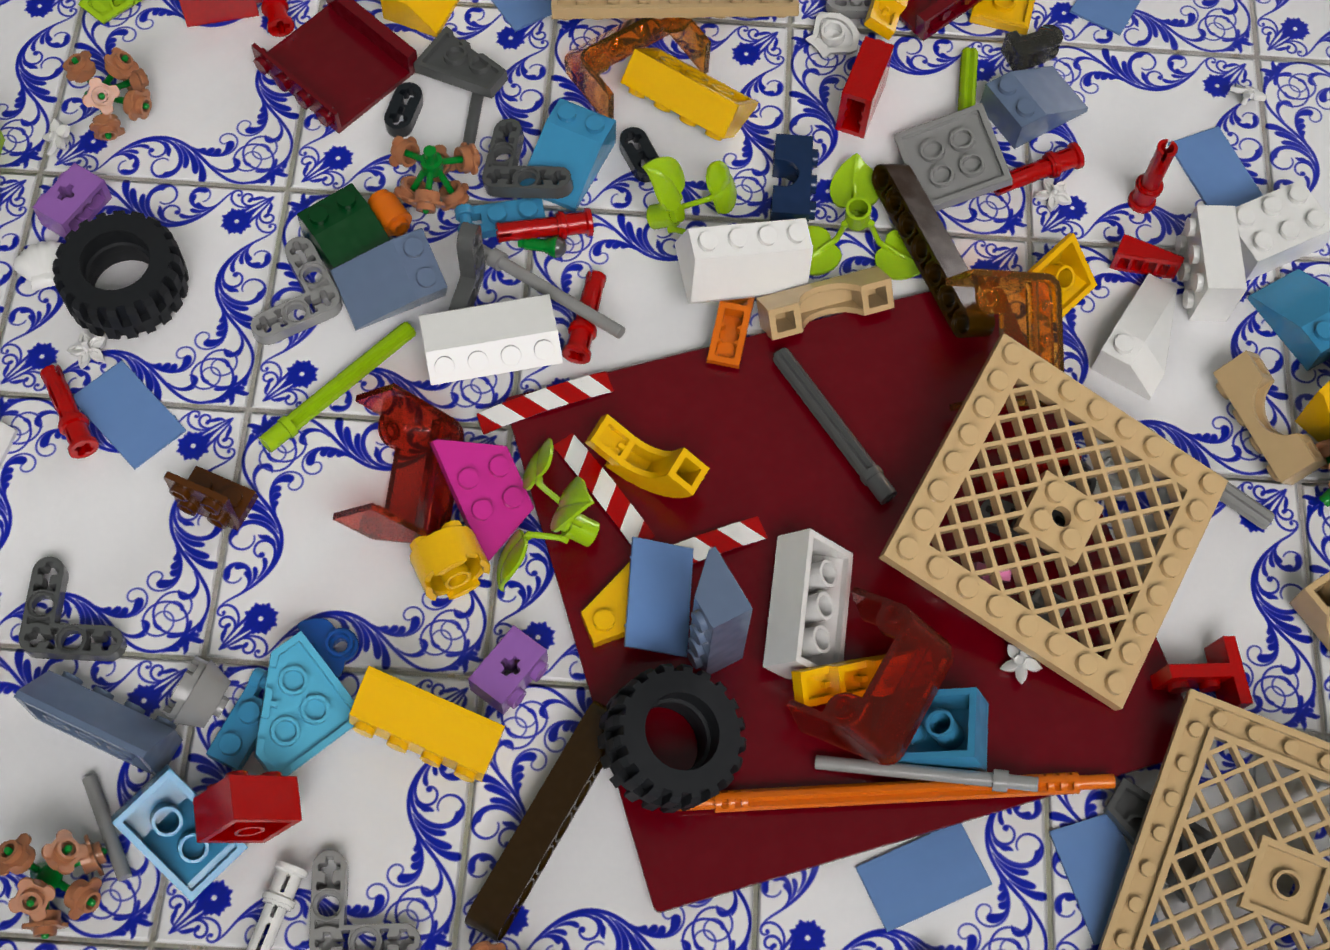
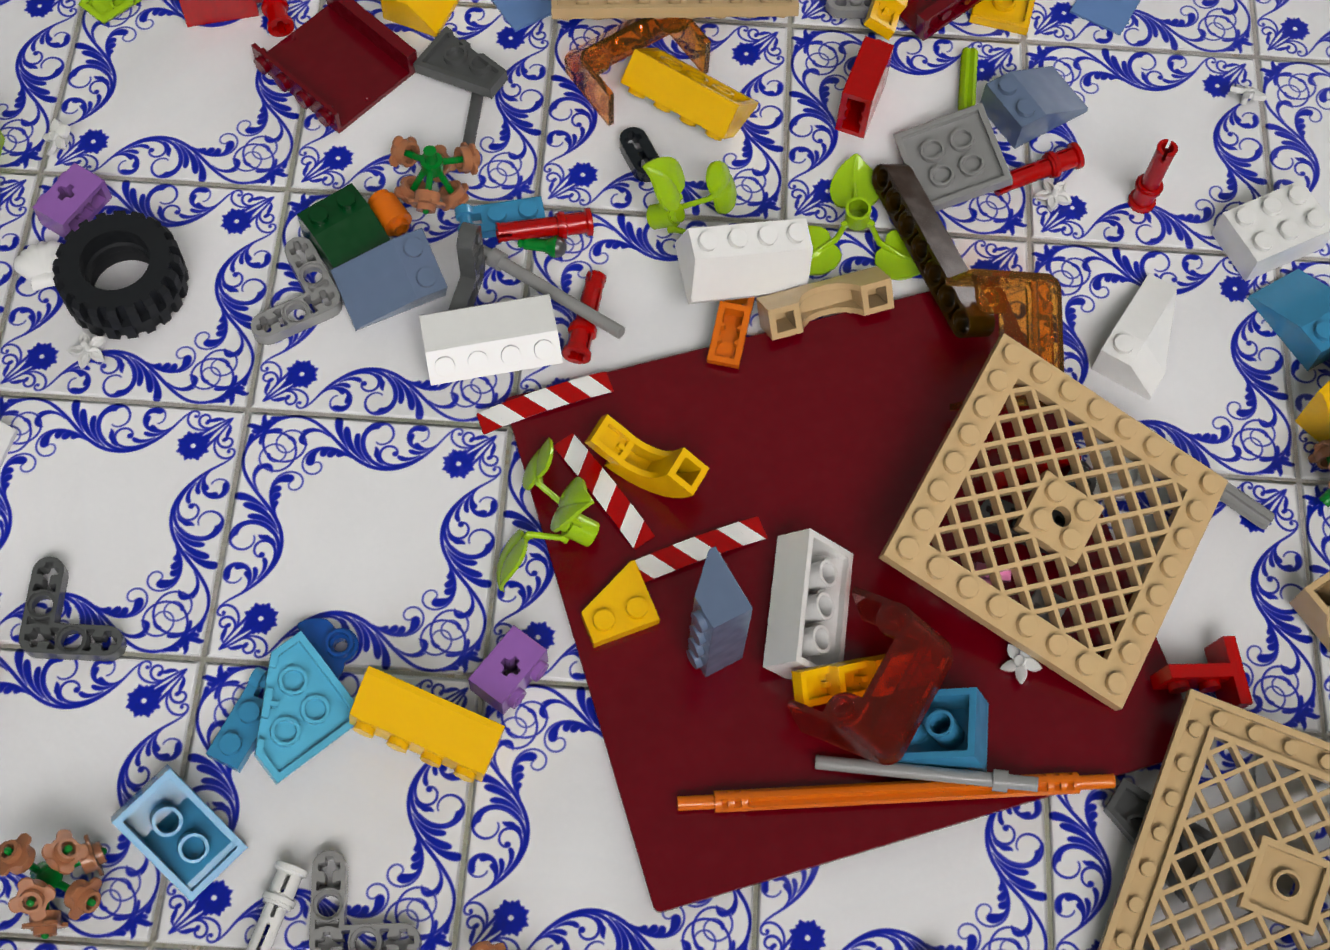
(71, 421): red pin -> none
(101, 720): sand blue slope -> none
(103, 94): nougat plant -> none
(106, 827): light grey bar -> none
(128, 414): medium blue window -> none
(199, 695): light grey cone -> none
(212, 496): reddish brown bracket -> none
(247, 808): red brick -> none
(288, 426): lime axle -> none
(397, 108): black beam -> none
(417, 490): clear red windscreen -> none
(448, 561): yellow brick -> none
(484, 489): dark pink wing -> none
(499, 174): dark grey beam -> none
(540, 830): dark brown beam -> none
(576, 141): dark azure slope -> none
(659, 597): medium blue window -> none
(706, 711): black tyre -> none
(794, 161): dark blue arch -> none
(834, 35): white animal -> none
(870, 473): dark grey axle -> none
(923, 876): medium blue window -> none
(1033, 48): clear smoke leg -> none
(1071, 270): yellow slope -> none
(1094, 863): medium blue window -> none
(1144, 258): red slope -> none
(1211, 264): white brick -> none
(1215, 169): medium blue window -> none
(1246, 385): tan arch -> none

